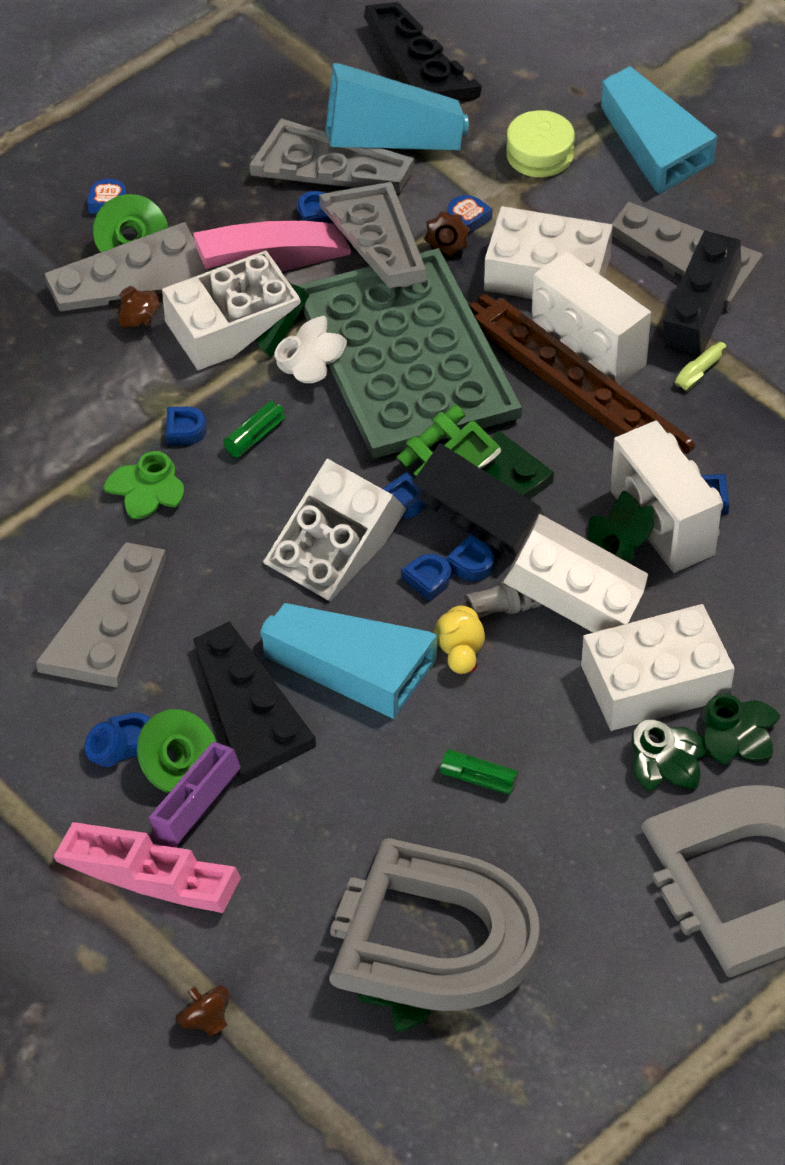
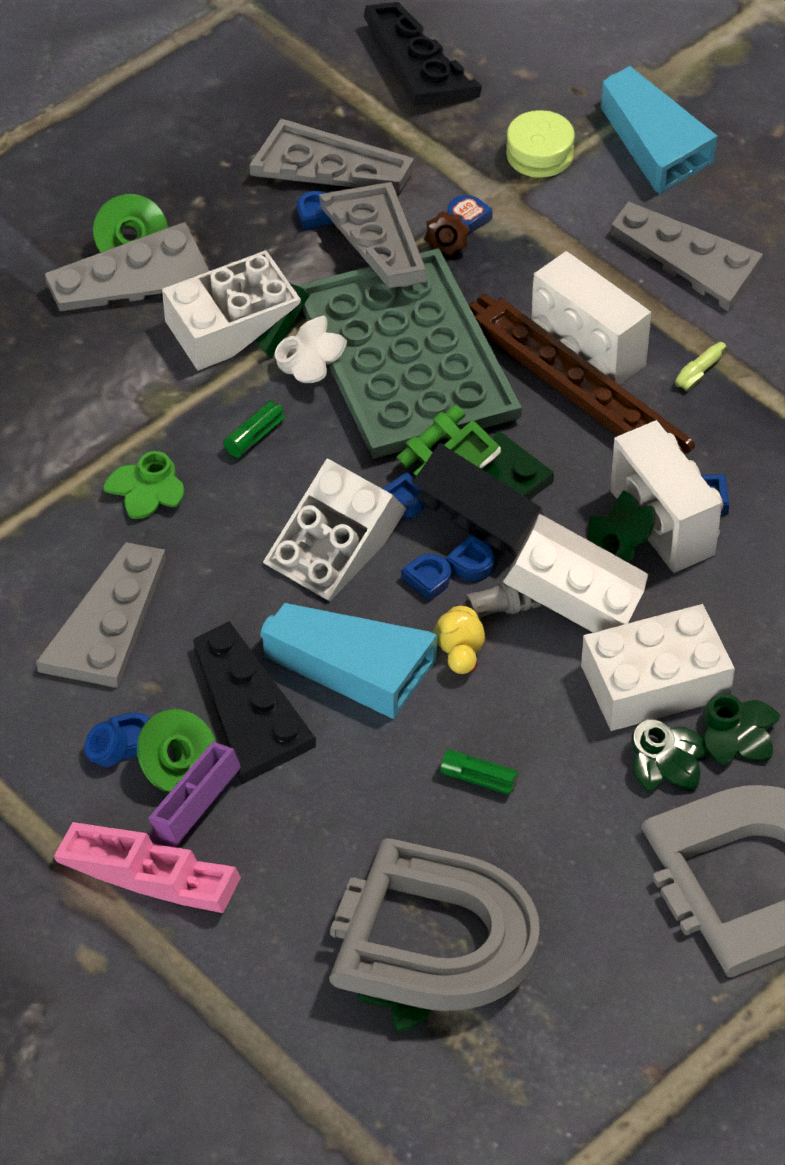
(102, 192): tile -> none
(137, 307): reddish brown piece -> none
(185, 425): blue tile -> none
(205, 1010): reddish brown piece -> none
(287, 242): bright pink slope -> none
(390, 114): medium azure slope -> none
(531, 239): white brick -> none
(702, 293): black brick -> none

